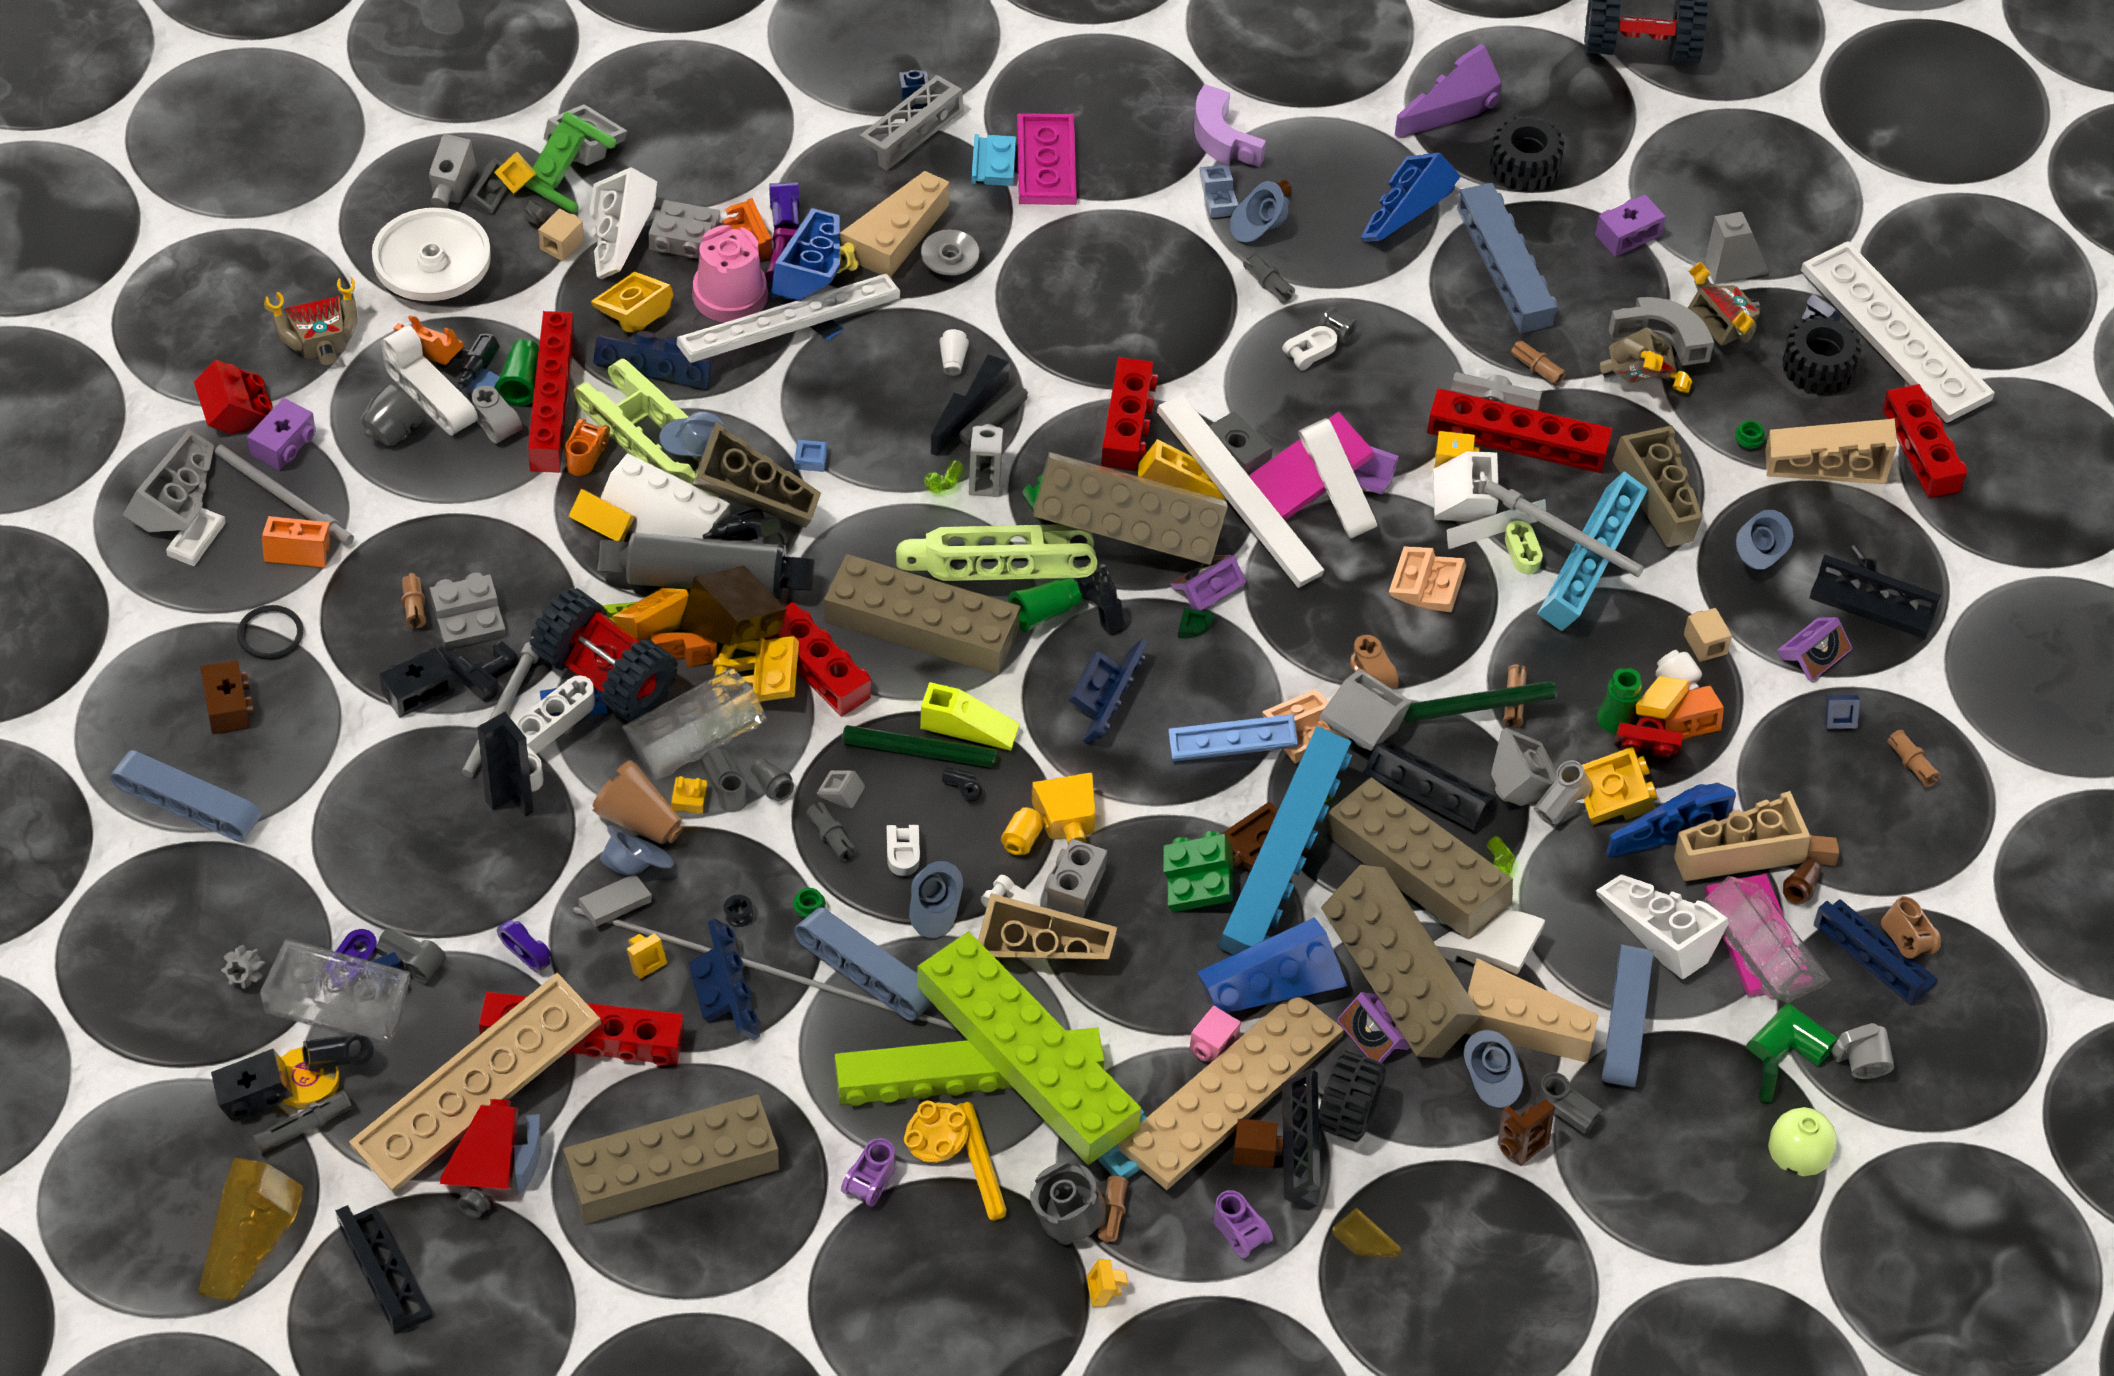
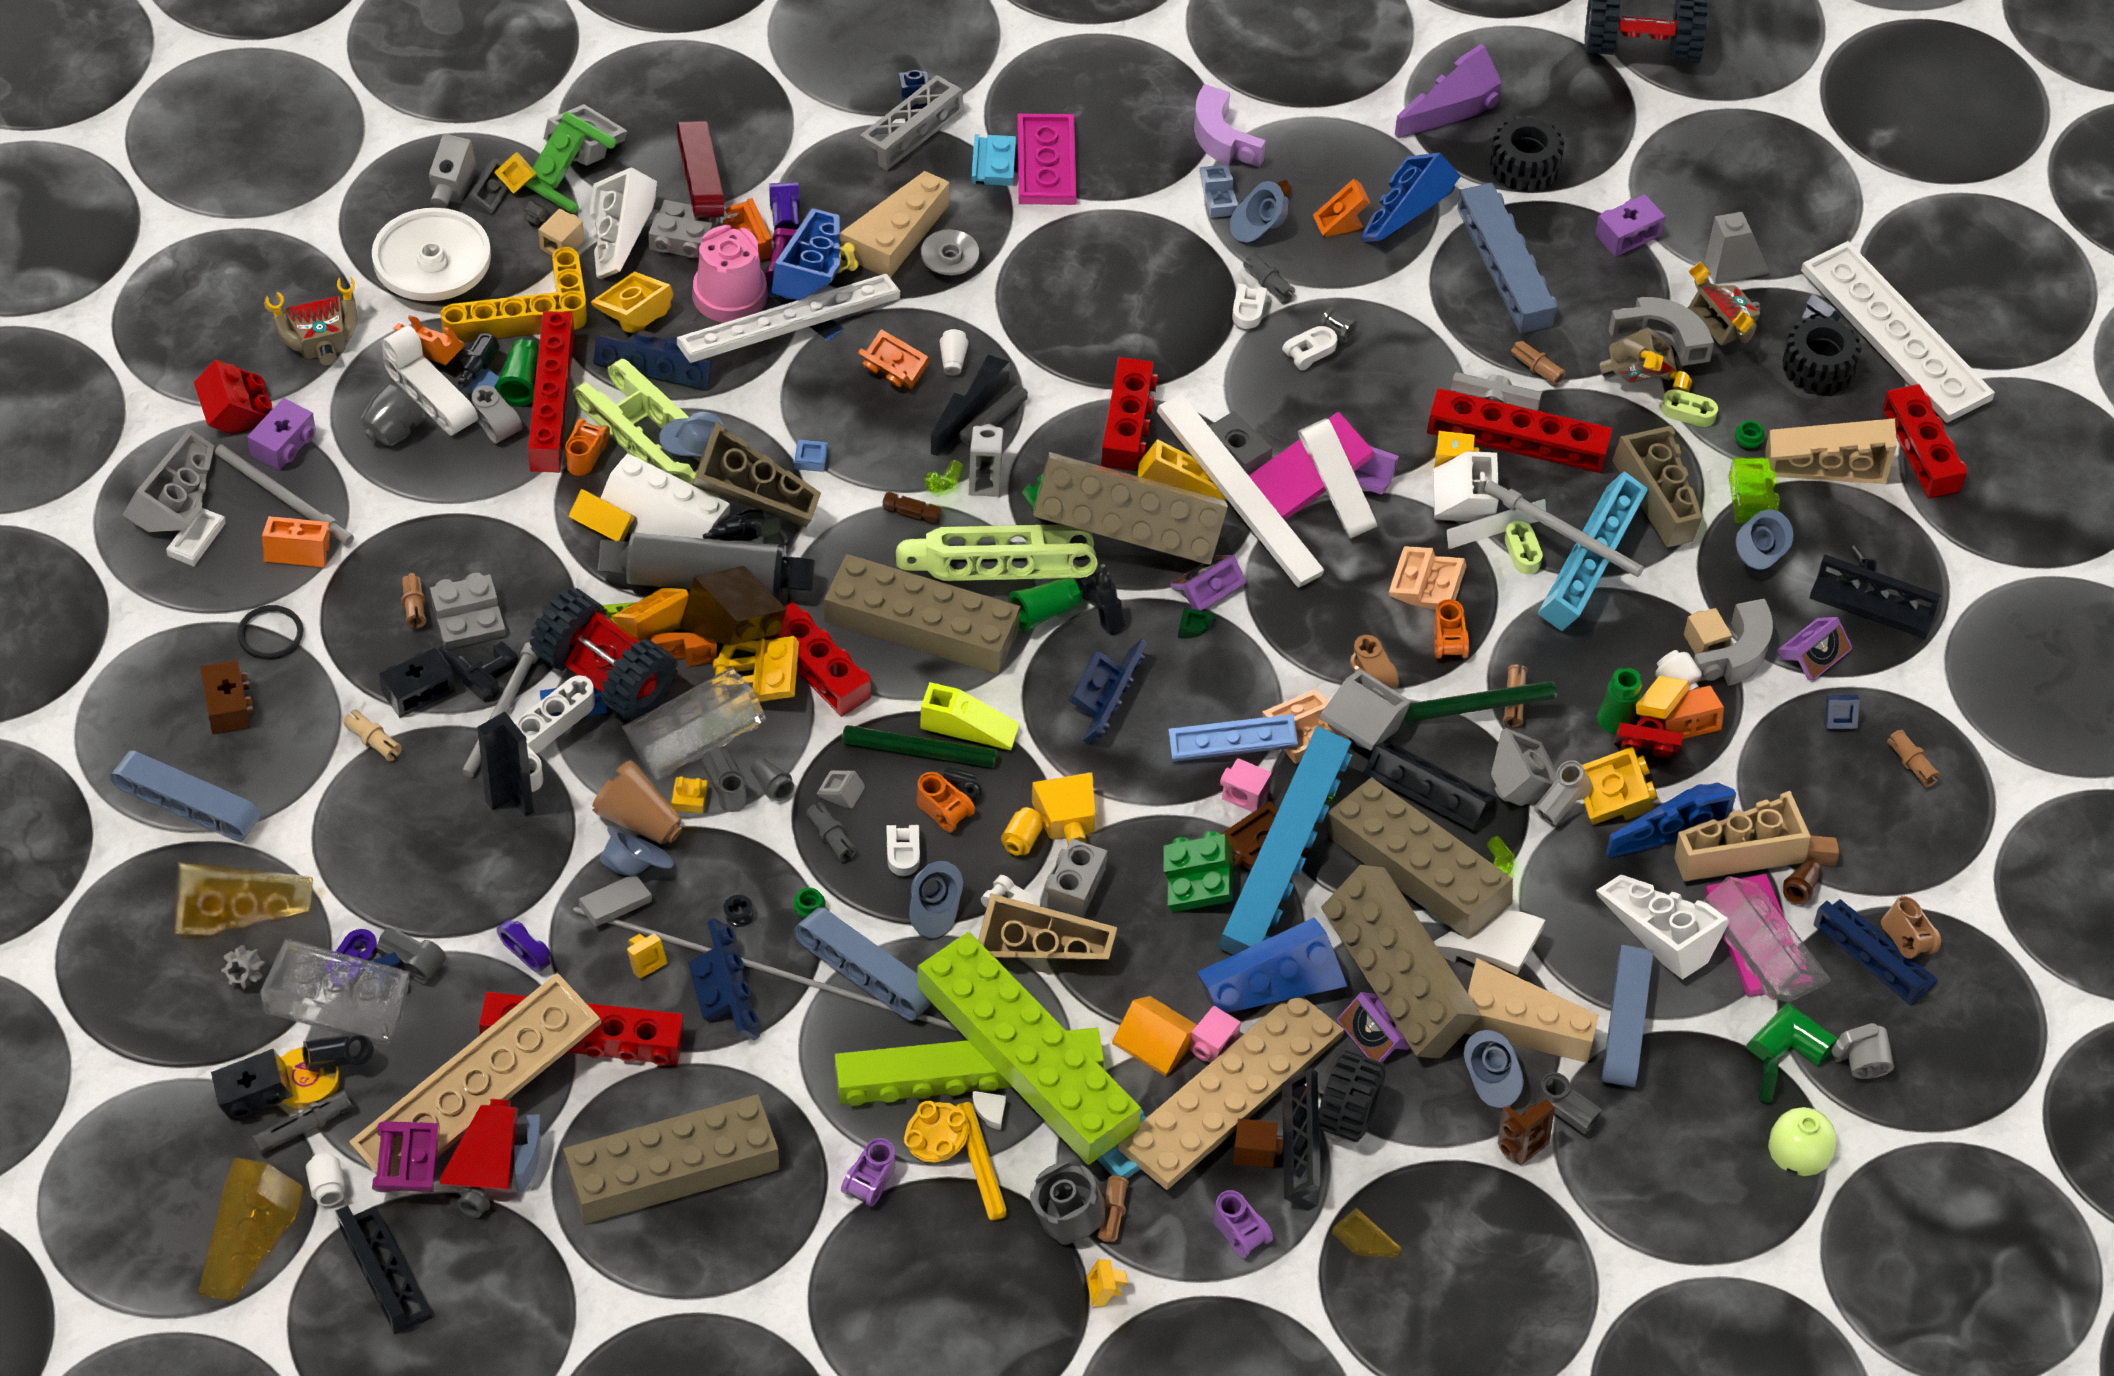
(228, 897): none -> clear yellow wedge
(325, 1179): none -> white brick
(372, 735): none -> tan pin
(417, 1156): none -> magenta plate
(522, 313): none -> yellow beam
(700, 169): none -> beam
(895, 359): none -> orange bracket
(911, 507): none -> reddish brown axle
(944, 806): none -> orange piece
(990, 1108): none -> white tile
(1154, 1034): none -> light orange slope
(1245, 785): none -> bright pink brick
(1248, 306): none -> white plate
(1342, 210): none -> orange slope
(1450, 635): none -> orange piece
(1689, 408): none -> yellowish green beam
(1740, 661): none -> light grey arch
(1752, 487): none -> clear neon green brick

